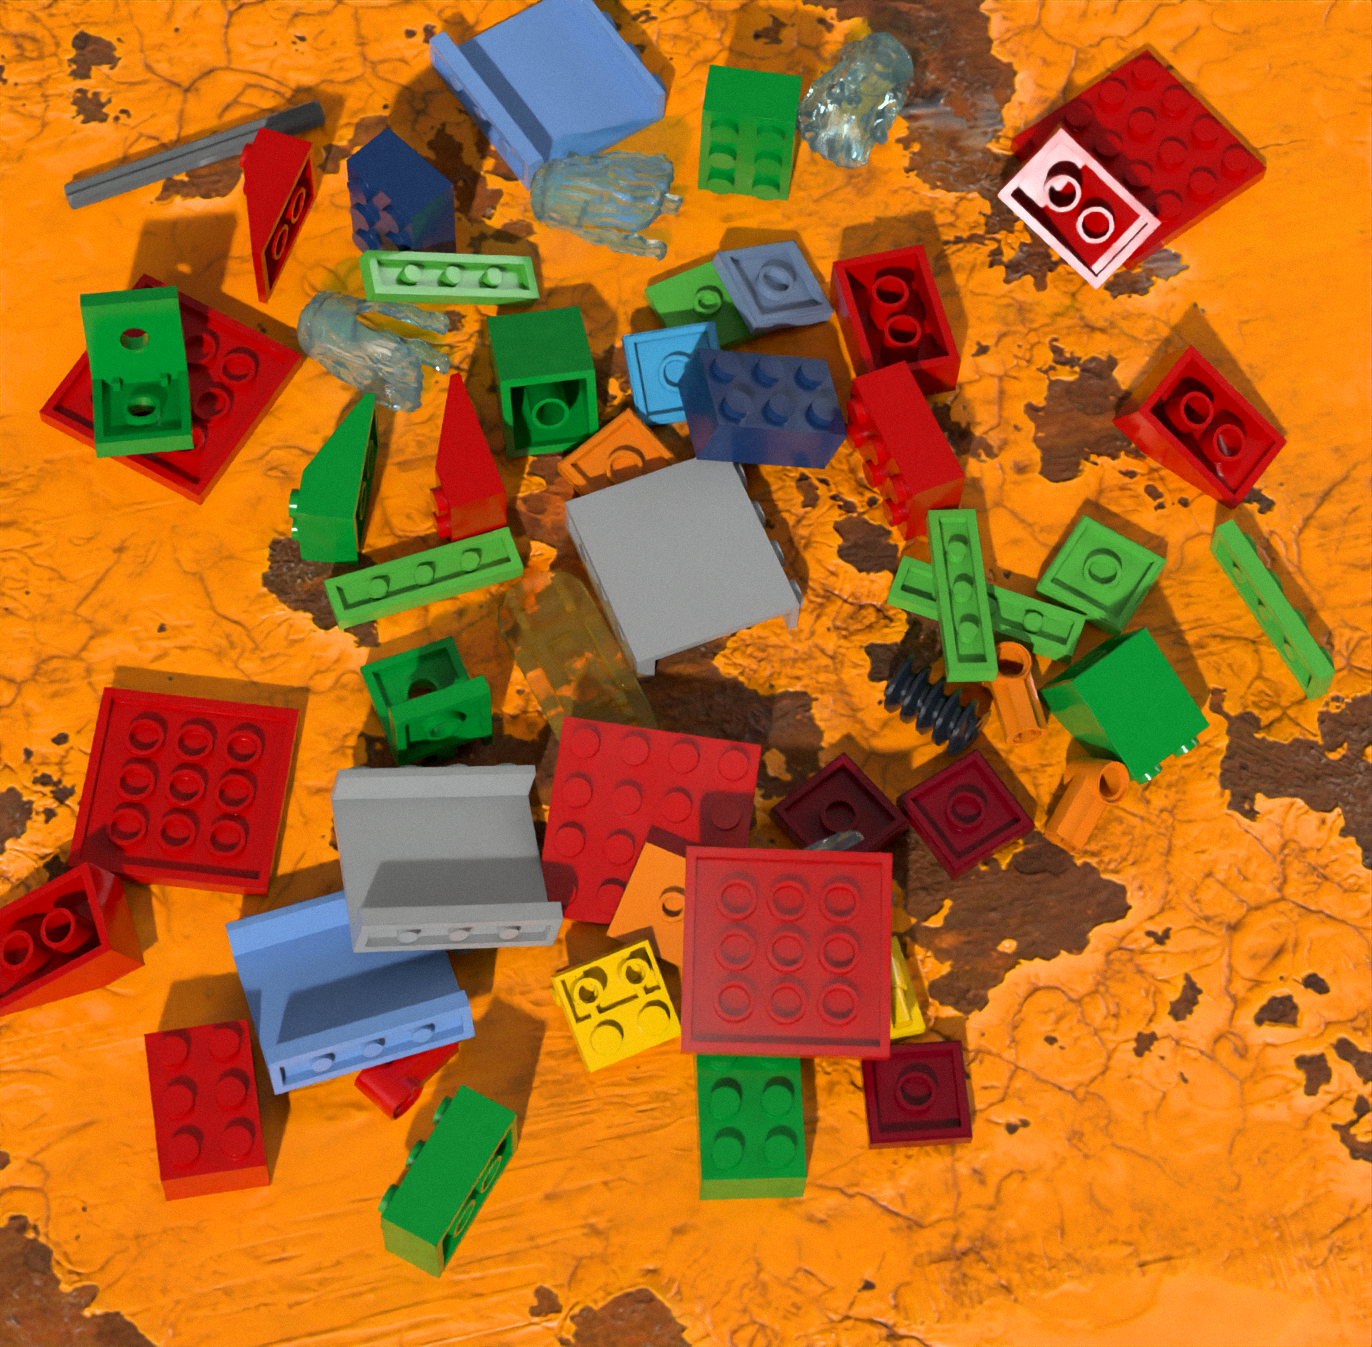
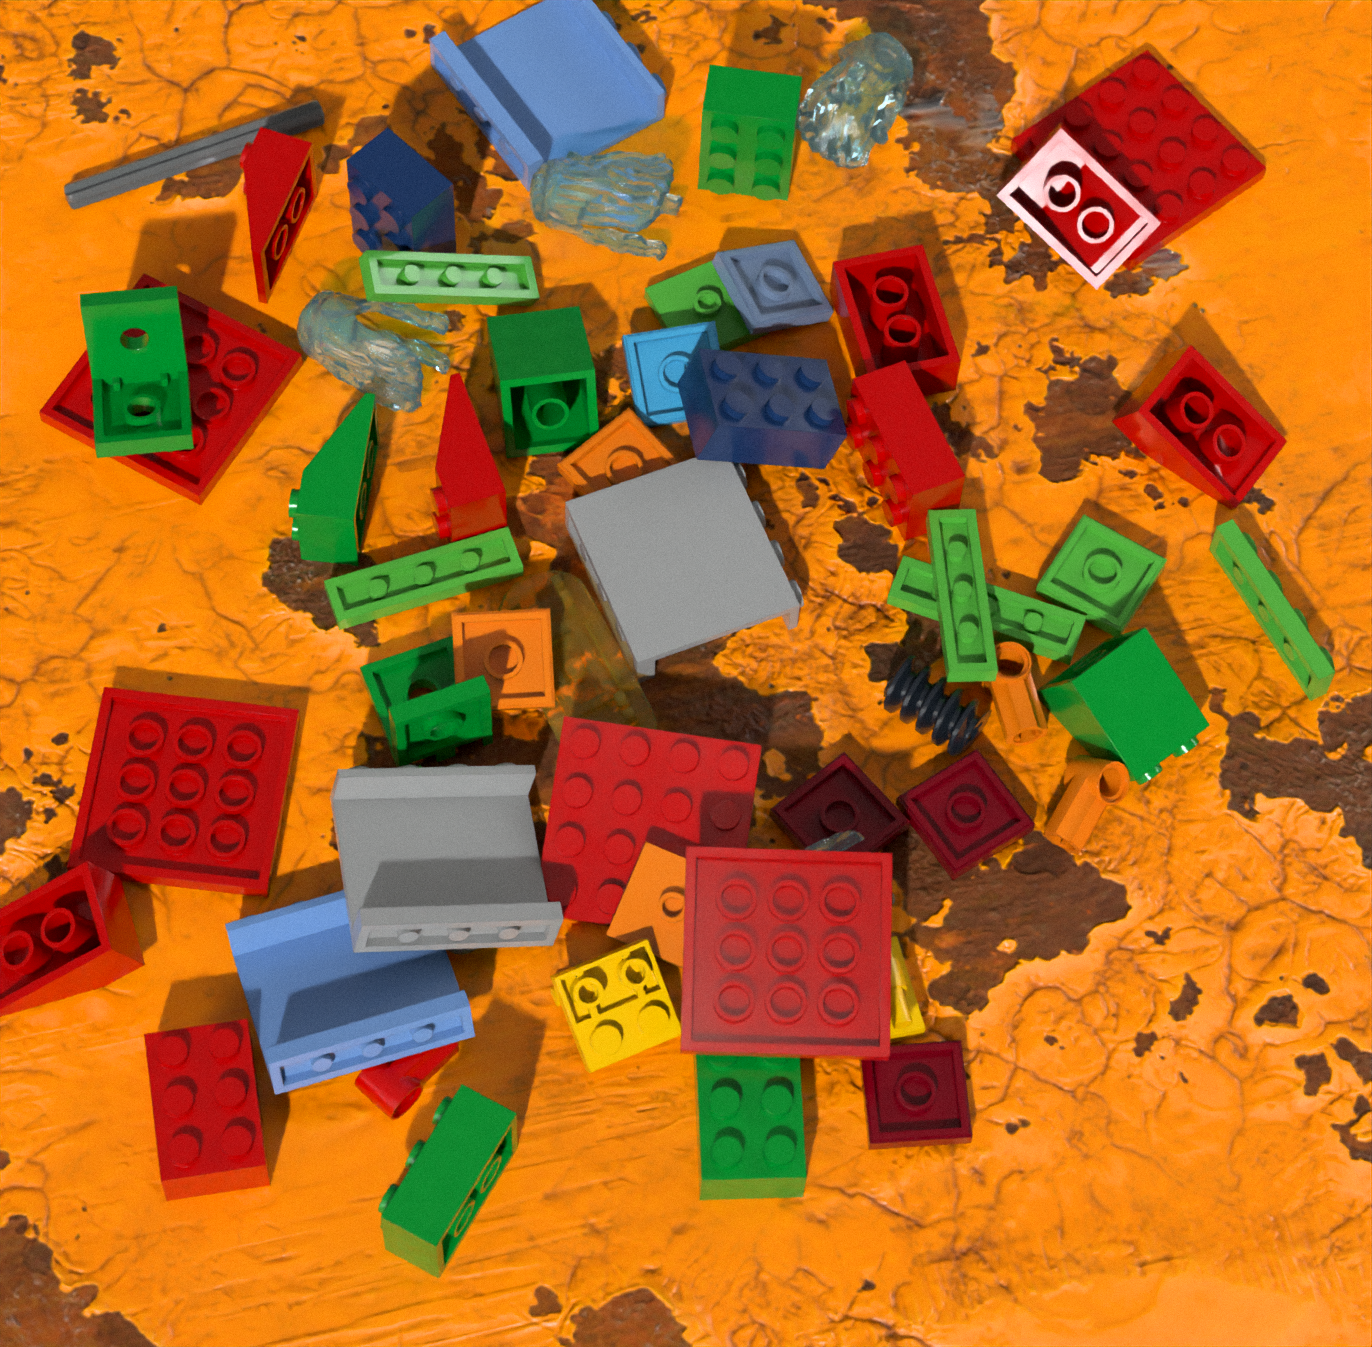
(510, 652): none -> orange plate

